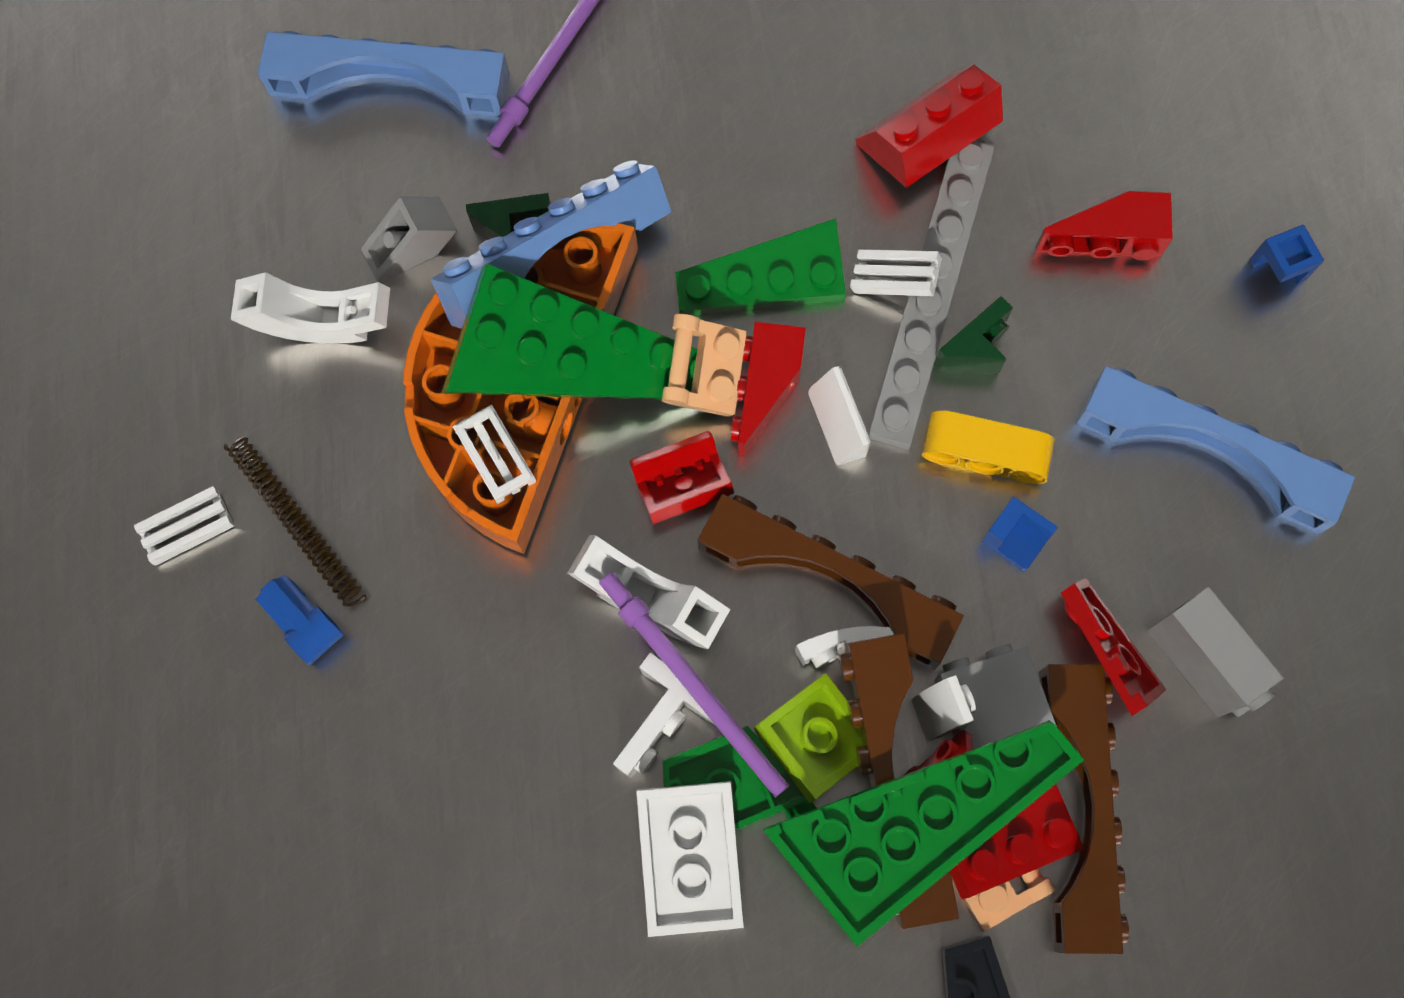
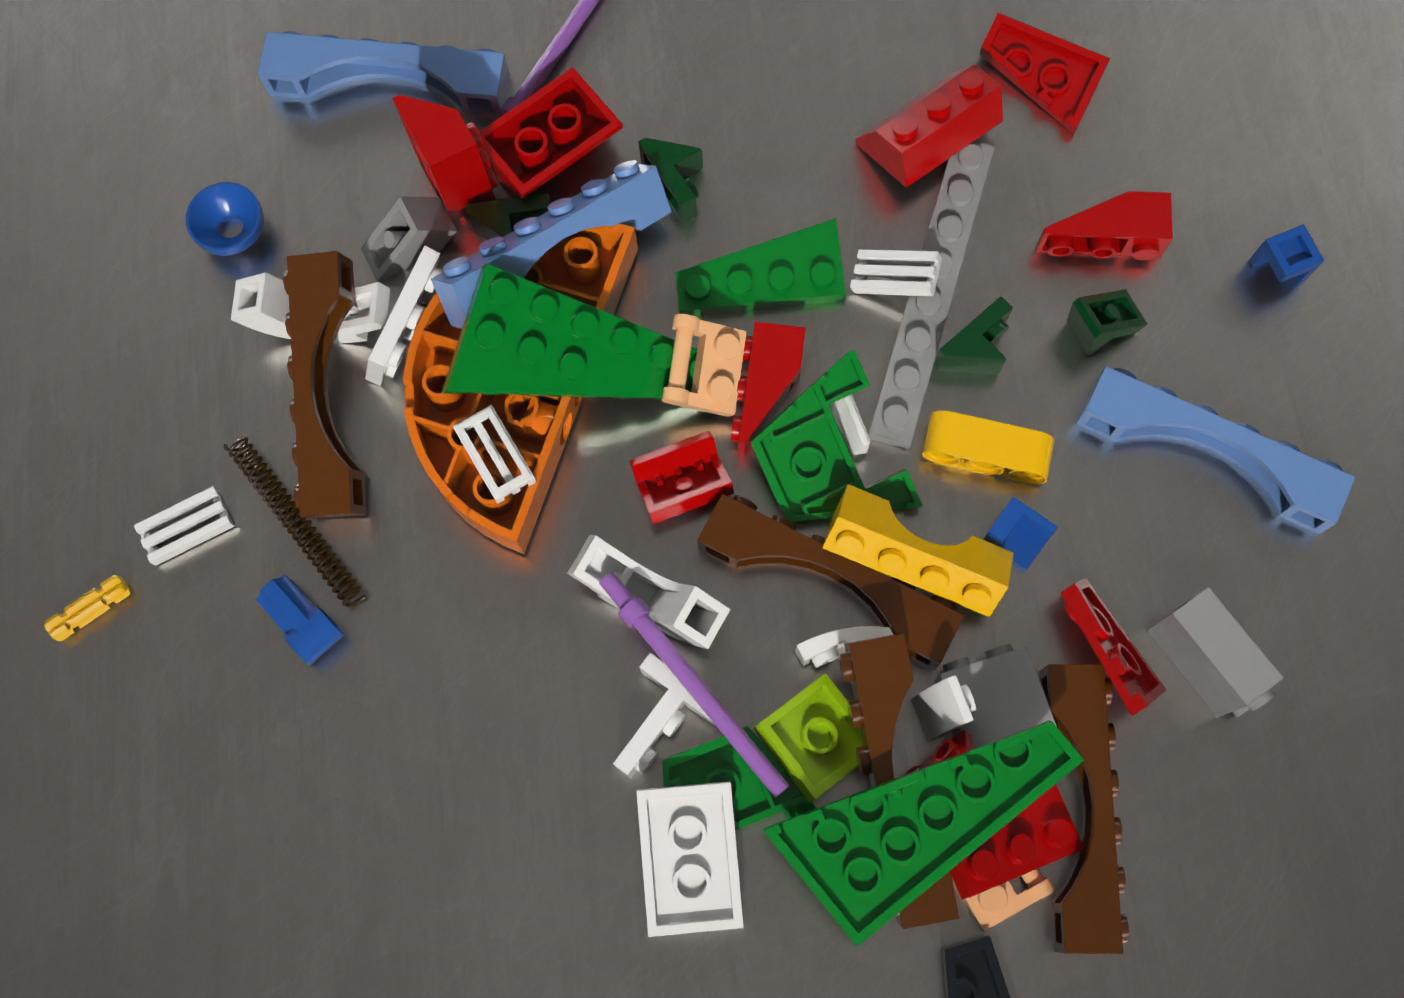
(87, 608): none -> yellow axle
(216, 207): none -> blue piece
(319, 300): none -> reddish brown arch
(404, 318): none -> white plate
(448, 154): none -> red slope
(547, 133): none -> red slope
(675, 166): none -> dark green slope
(808, 456): none -> green wing
(964, 573): none -> yellow arch
(1045, 68): none -> red wing
(1103, 317): none -> dark green slope

